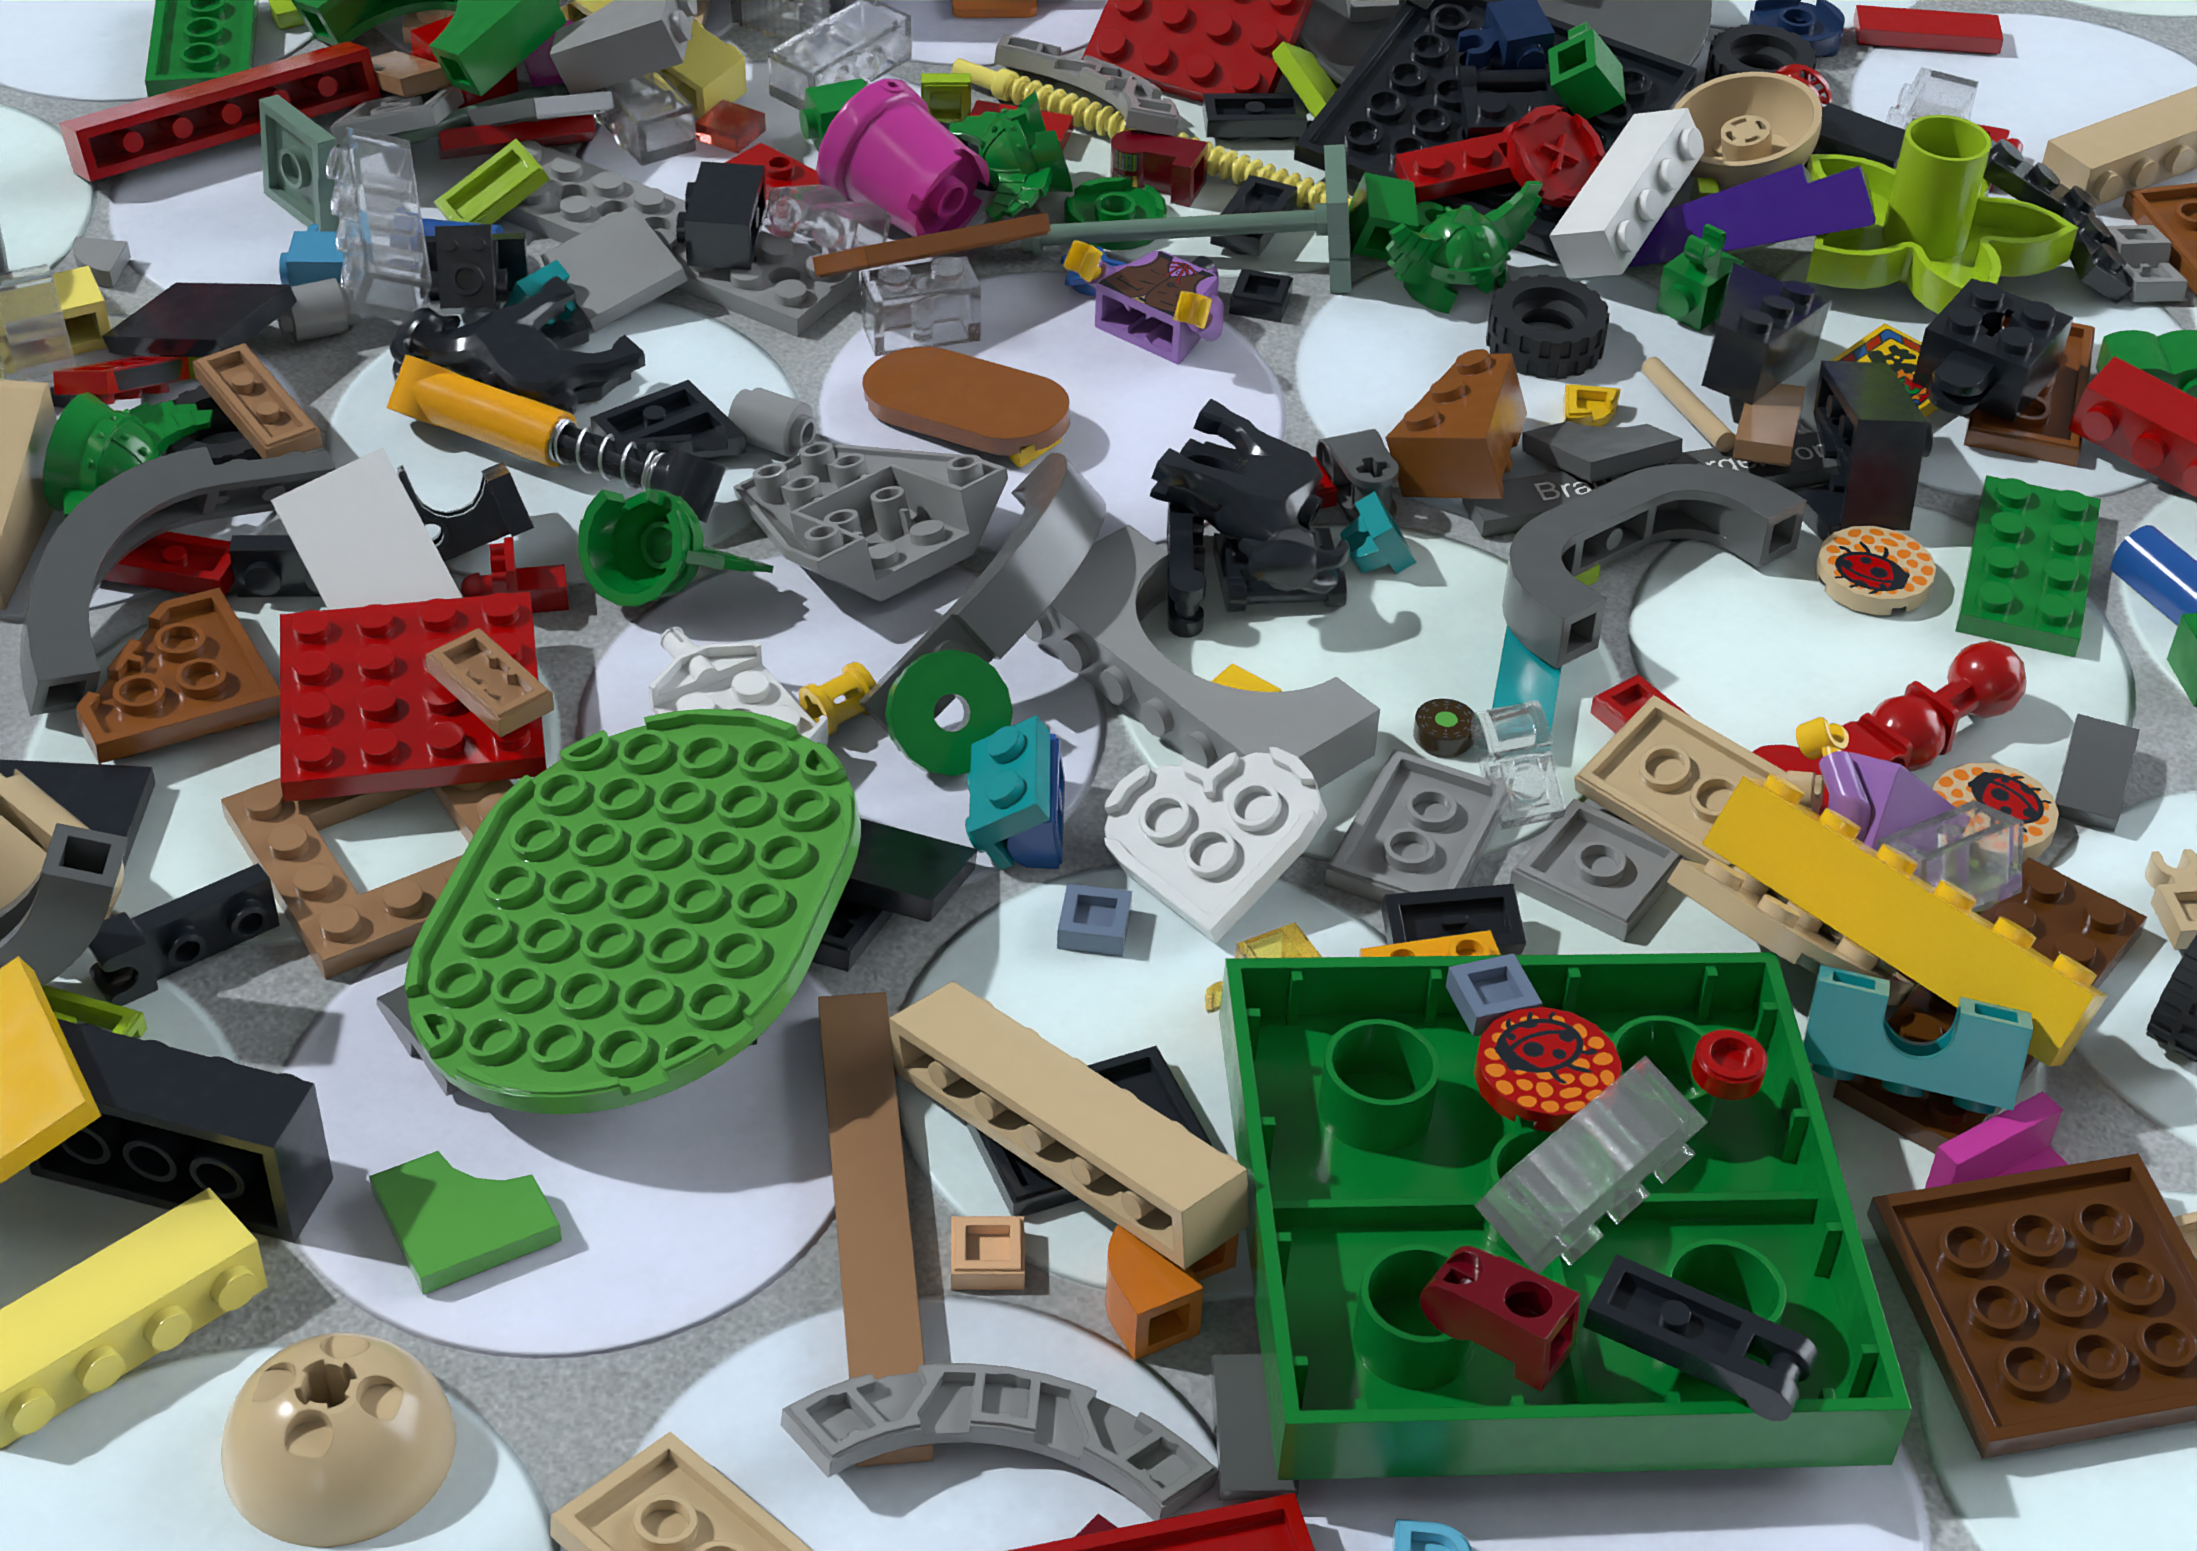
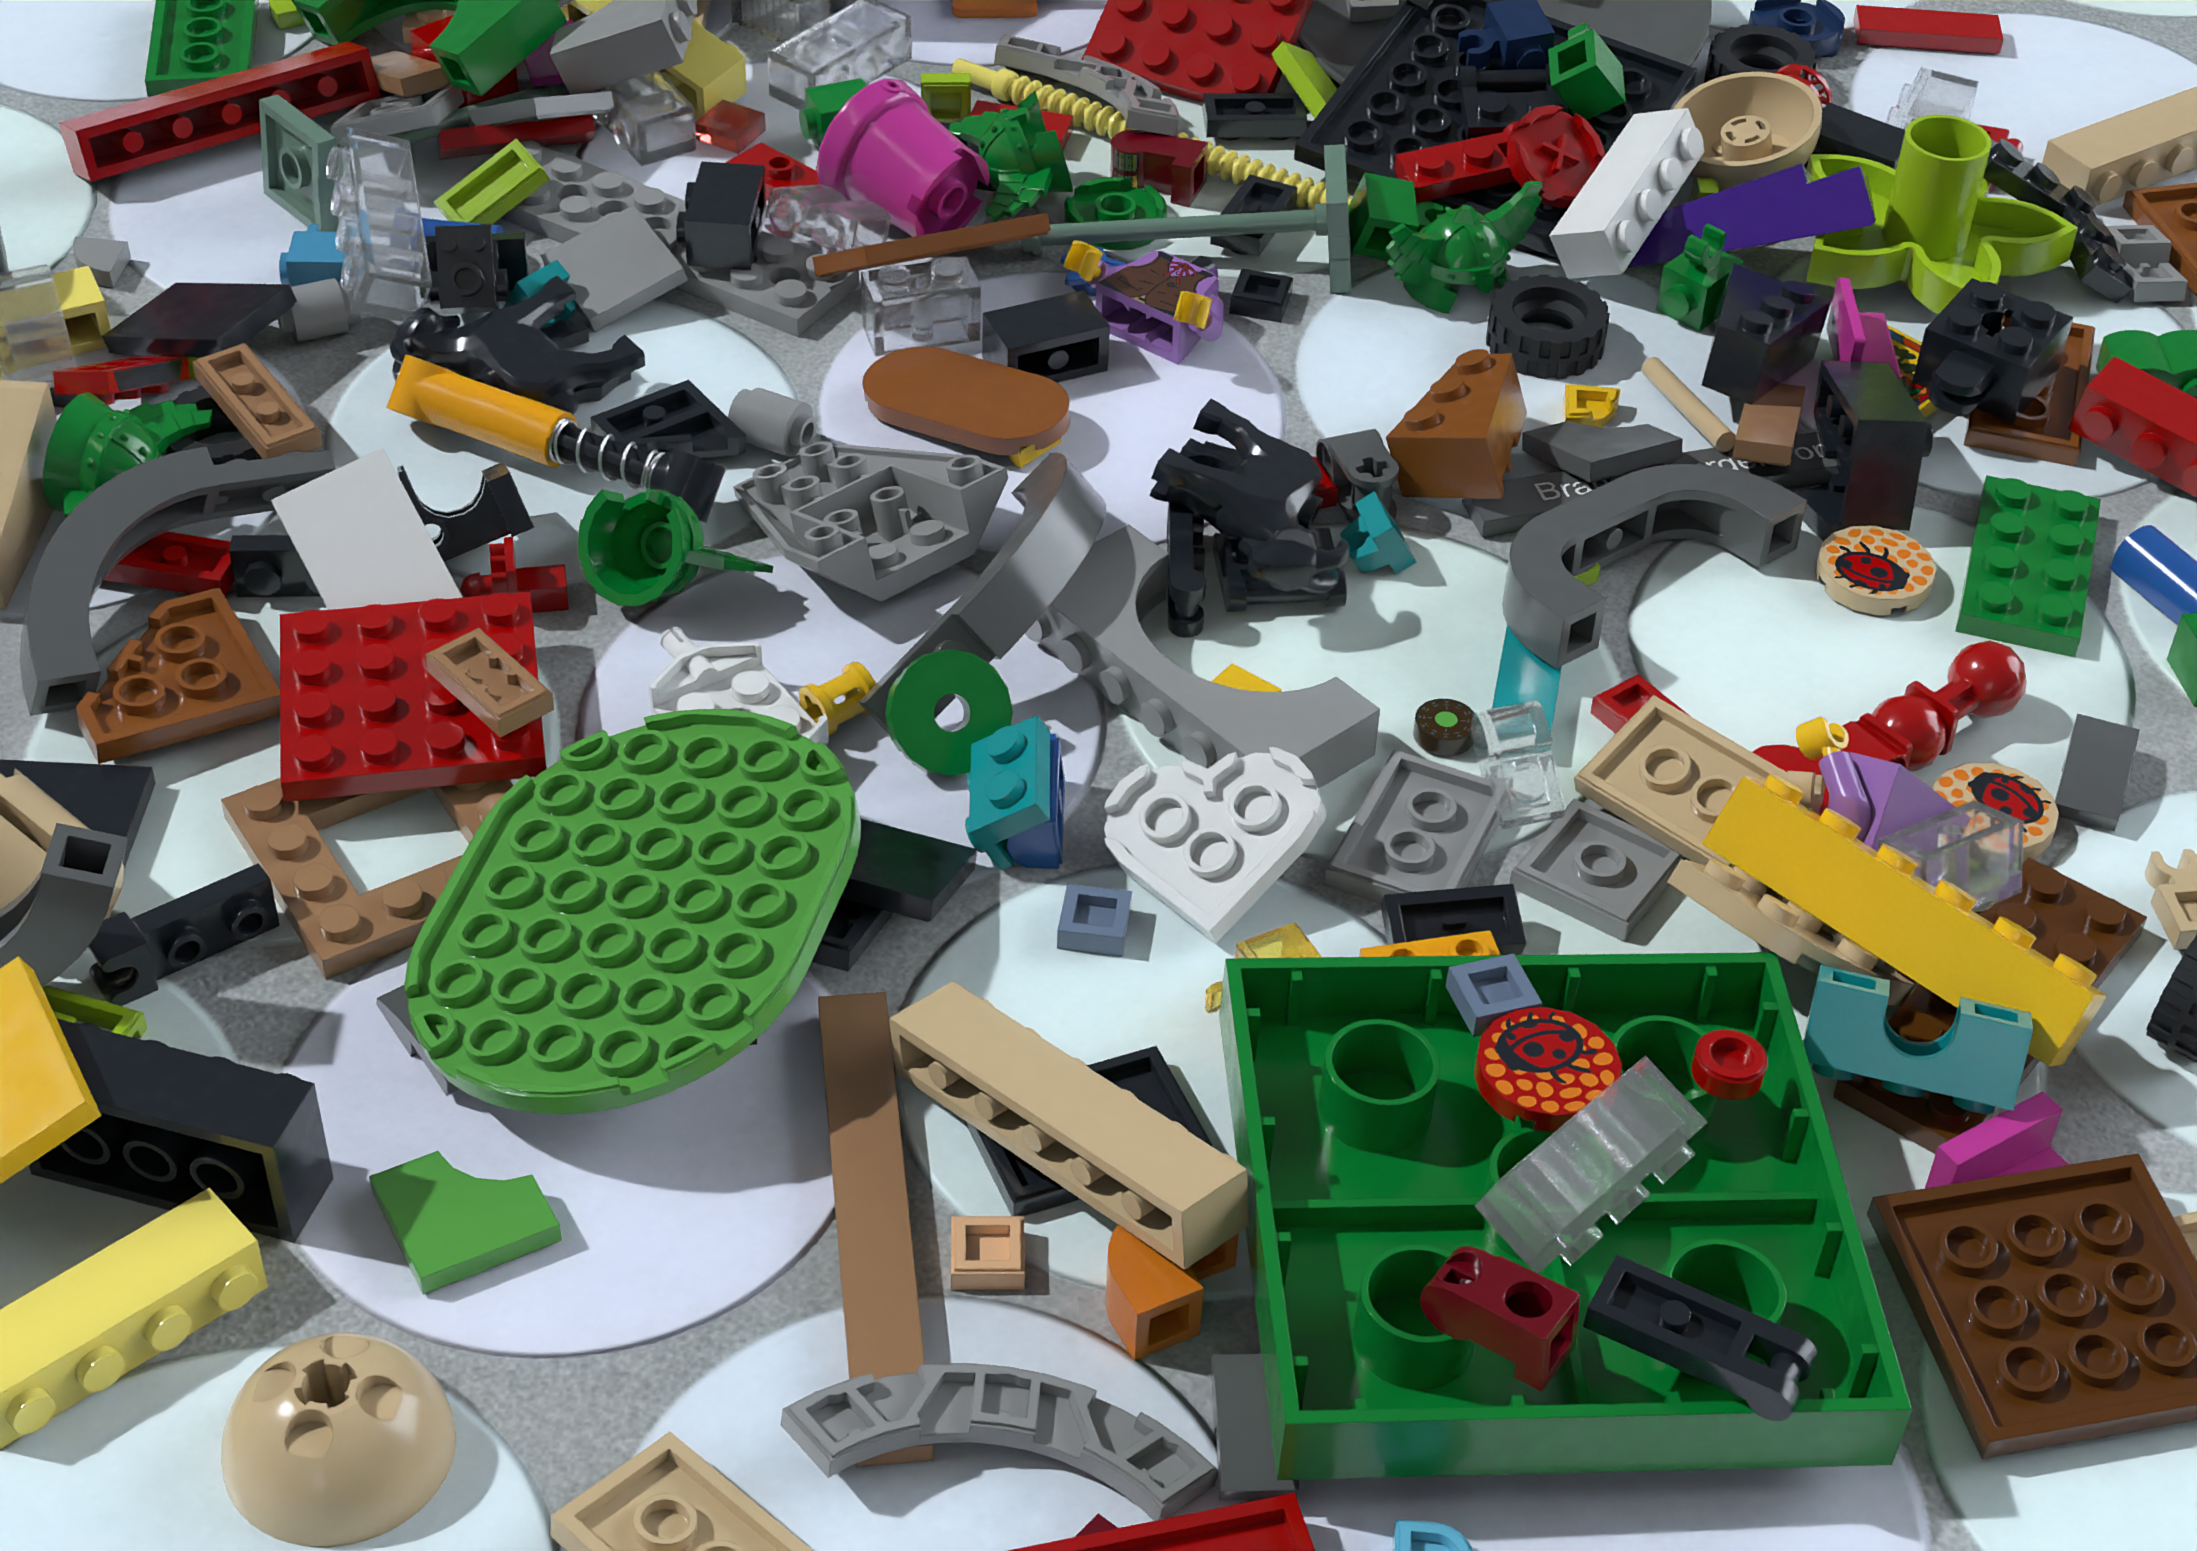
(1049, 337): none -> black brick
(1857, 334): none -> dark pink panel

